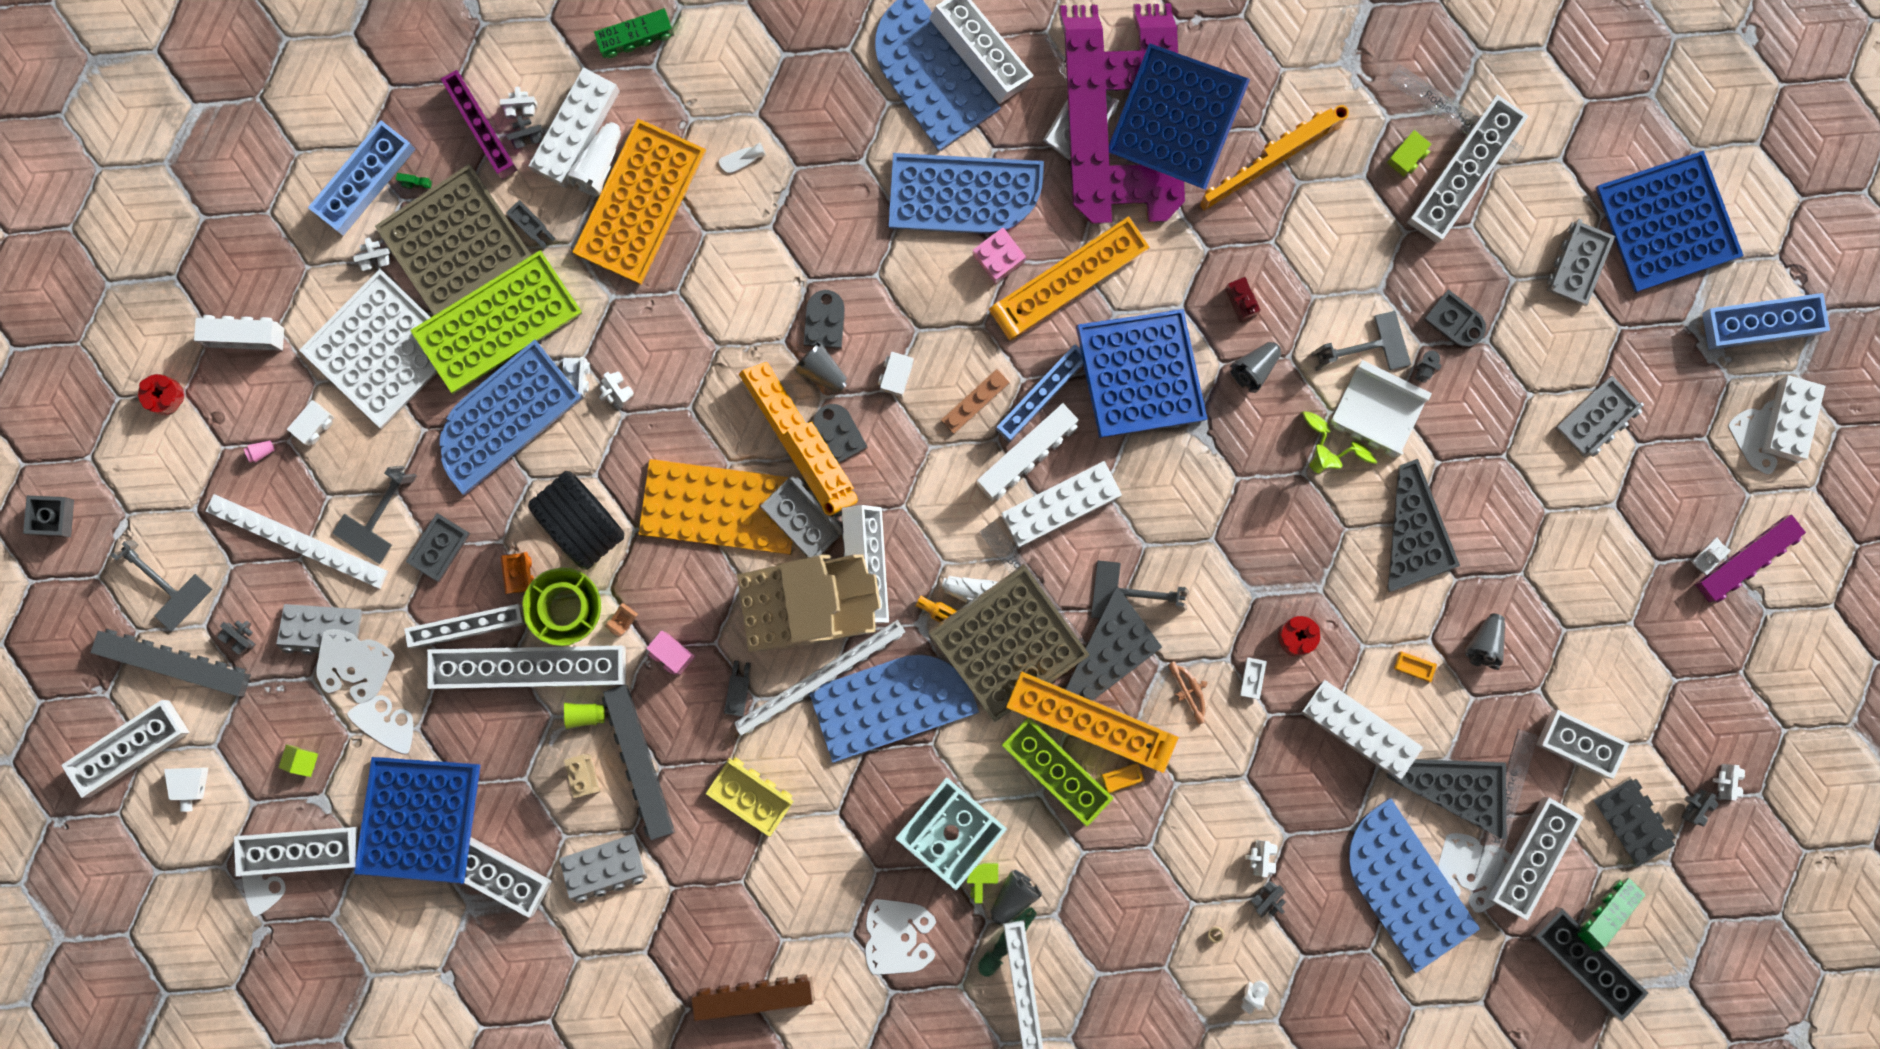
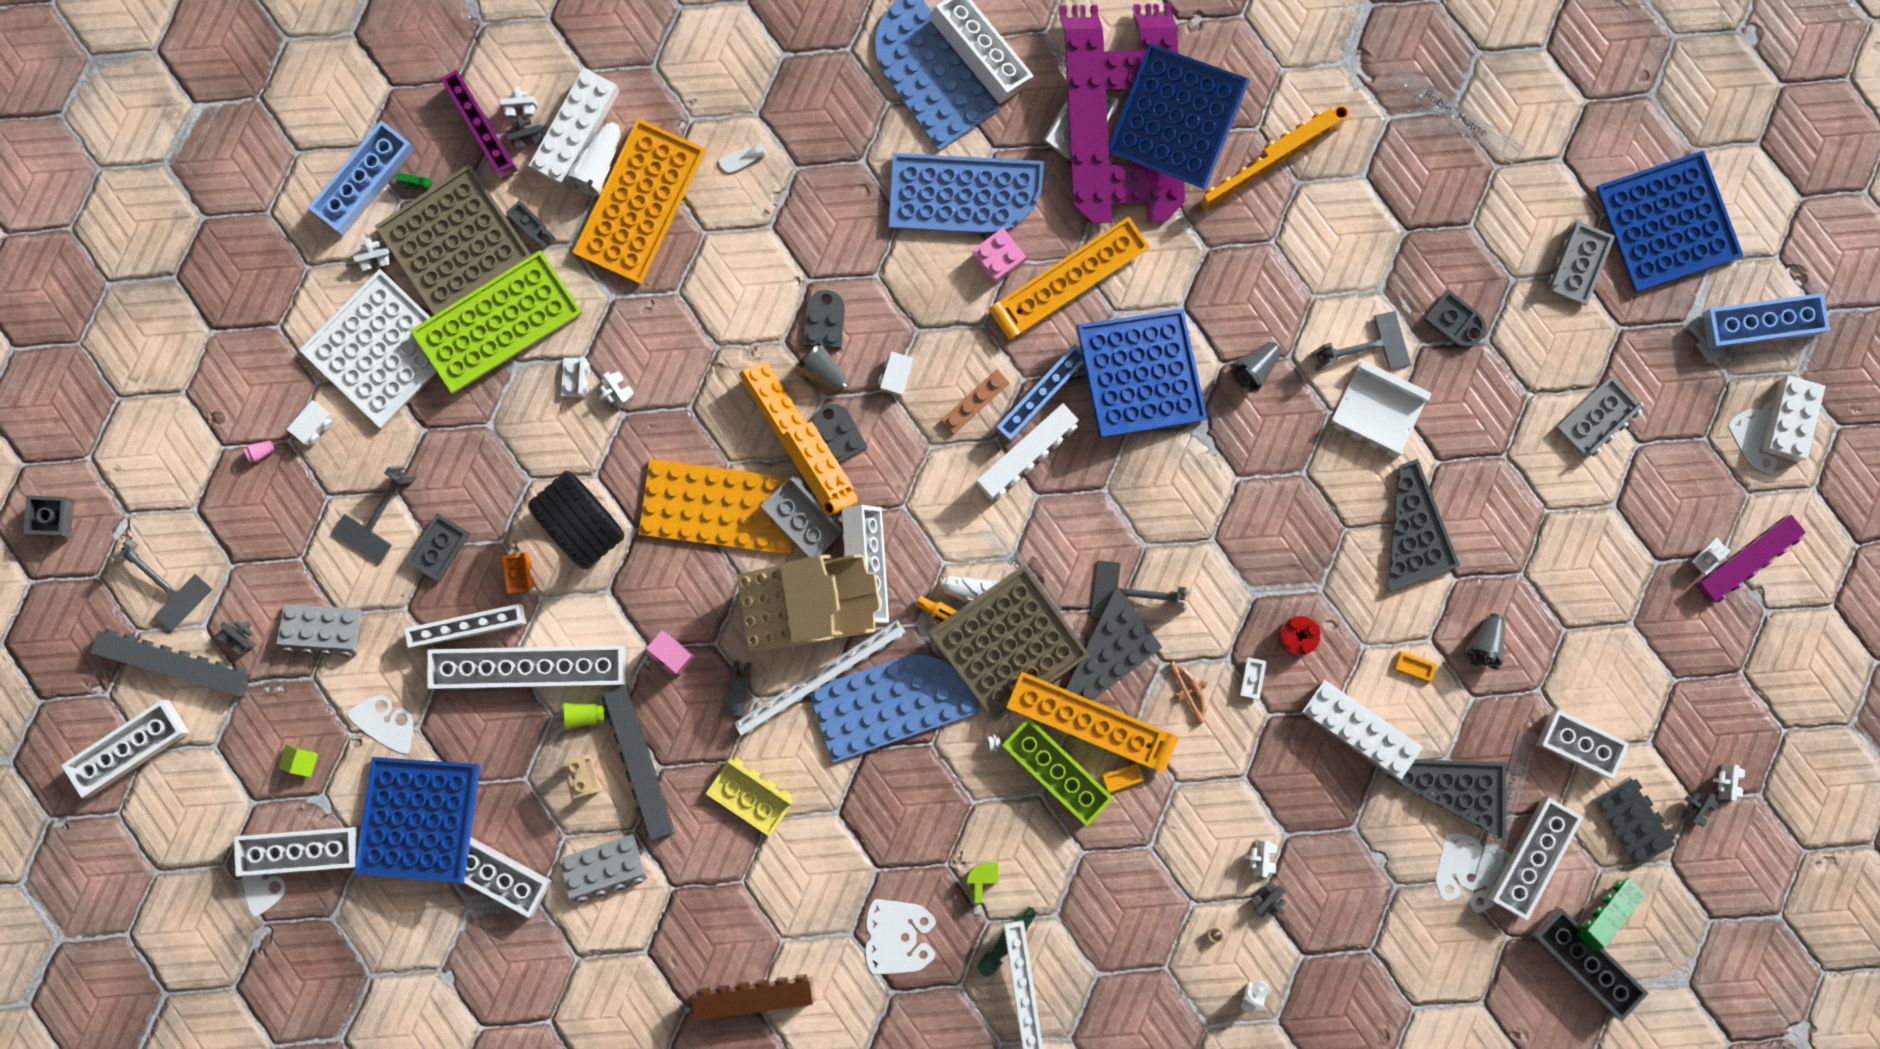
(163, 404): red brick -> none
(186, 785): white torso -> none
(239, 334): white brick -> none
(297, 541): white plate -> none
(354, 653): white piece -> none
(504, 416): medium blue plate -> none
(538, 603): lime cone -> none
(621, 620): nougat bracket -> none
(634, 33): green brick -> none
(948, 858): light aqua piece -> none
(992, 743): none -> white plate
(1014, 897): dark grey cone -> none
(1061, 504): white brick -> none
(1242, 299): dark red hinge -> none
(1324, 458): lime plant -> none
(1406, 887): medium blue plate -> none
(1410, 151): lime brick -> none
(1427, 366): dark grey hips -> none
(1467, 169): white brick -> none

